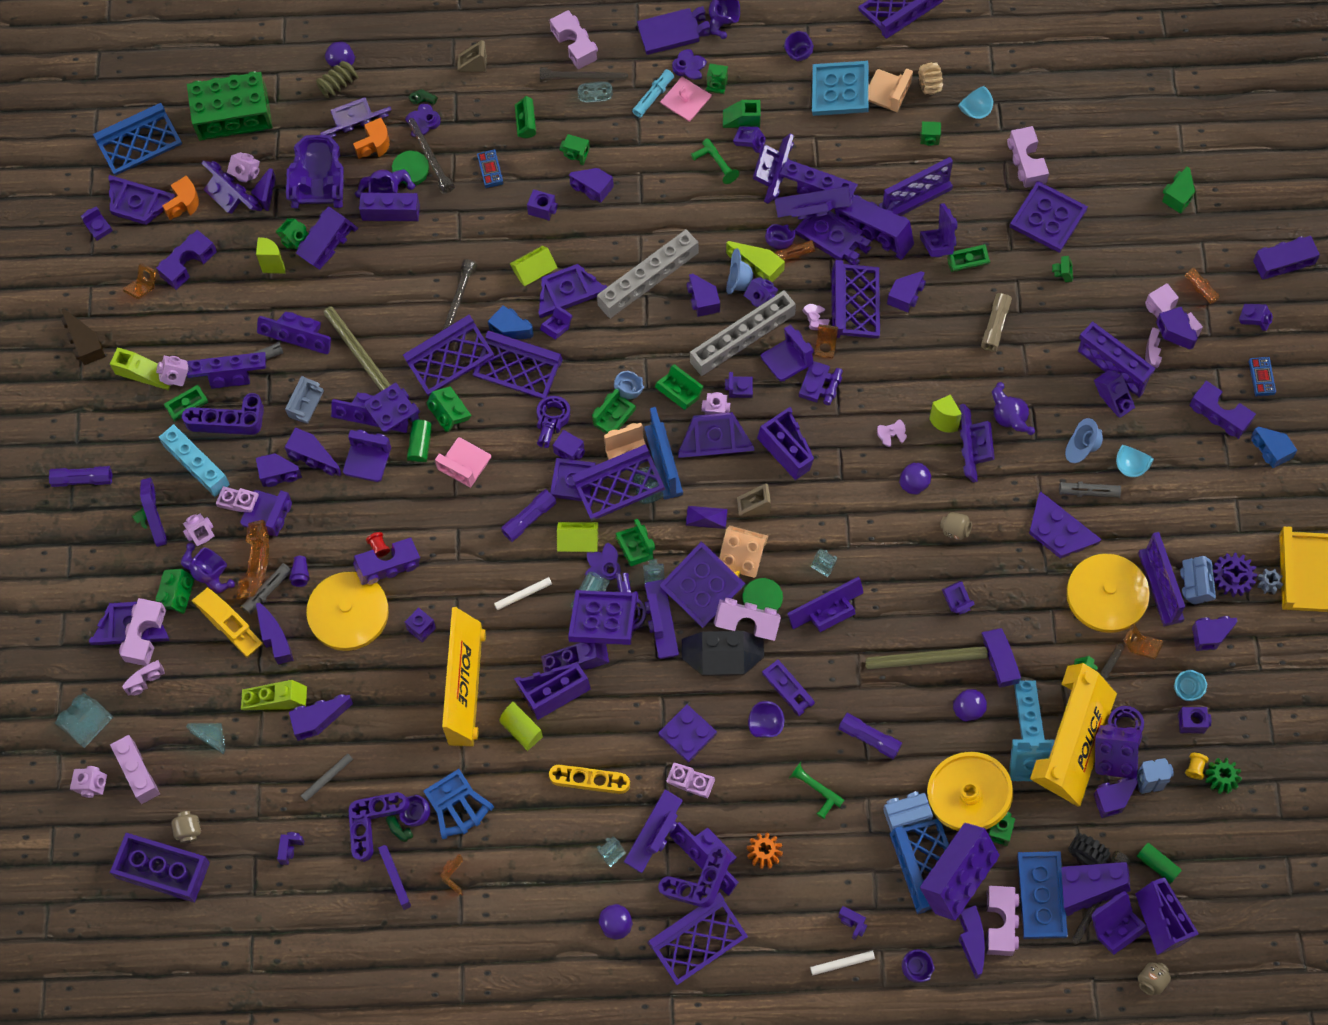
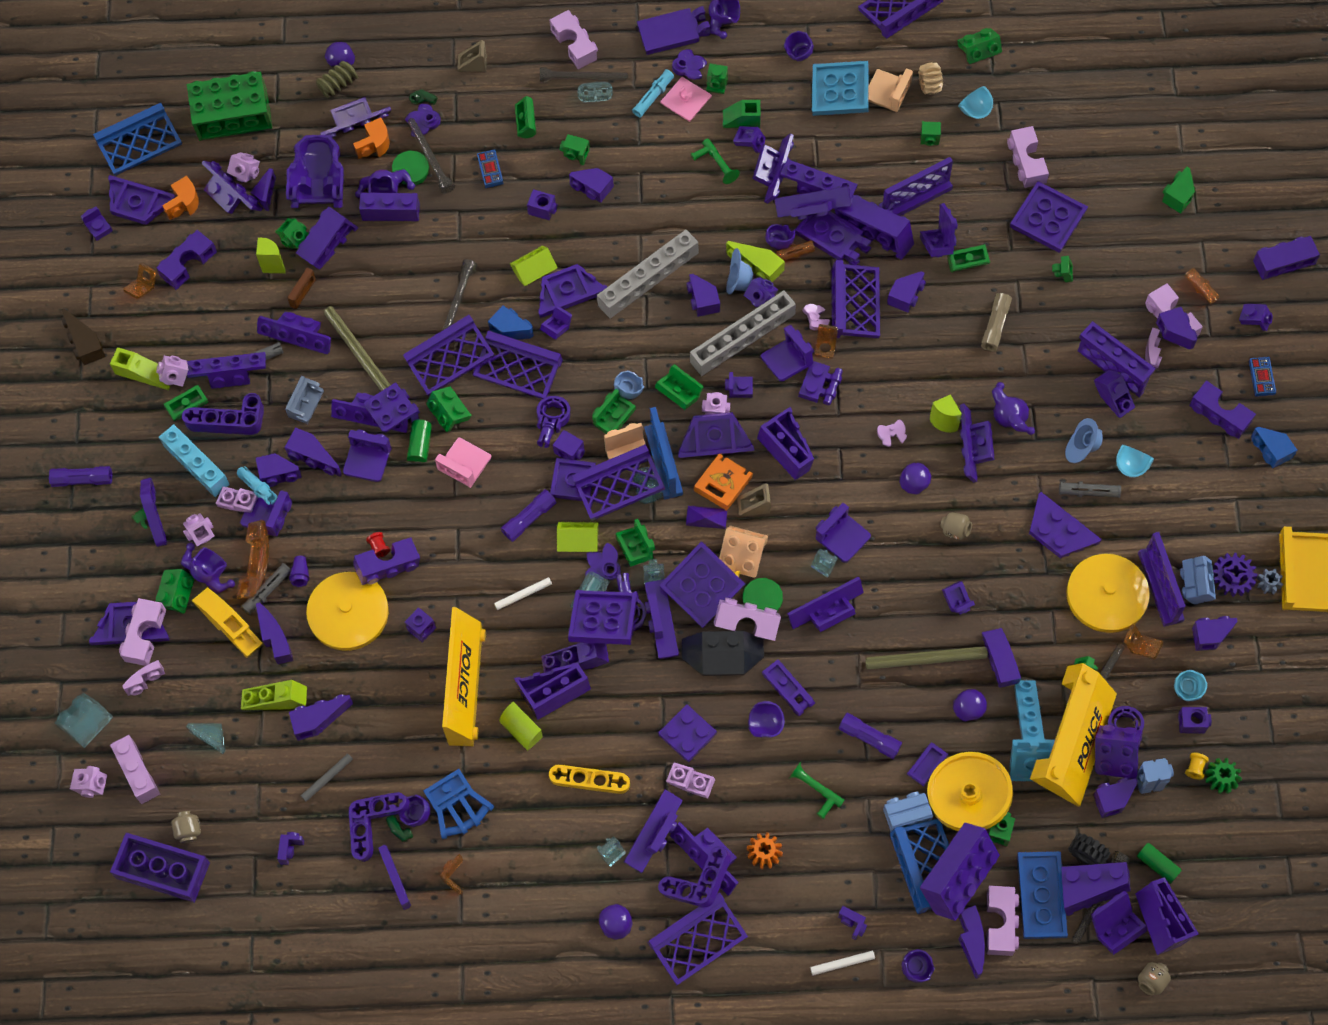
(260, 488): none -> medium azure pin
(301, 288): none -> reddish brown tile
(725, 477): none -> orange container
(841, 534): none -> dark purple bracket
(927, 763): none -> dark purple tile
(980, 45): none -> green bracket

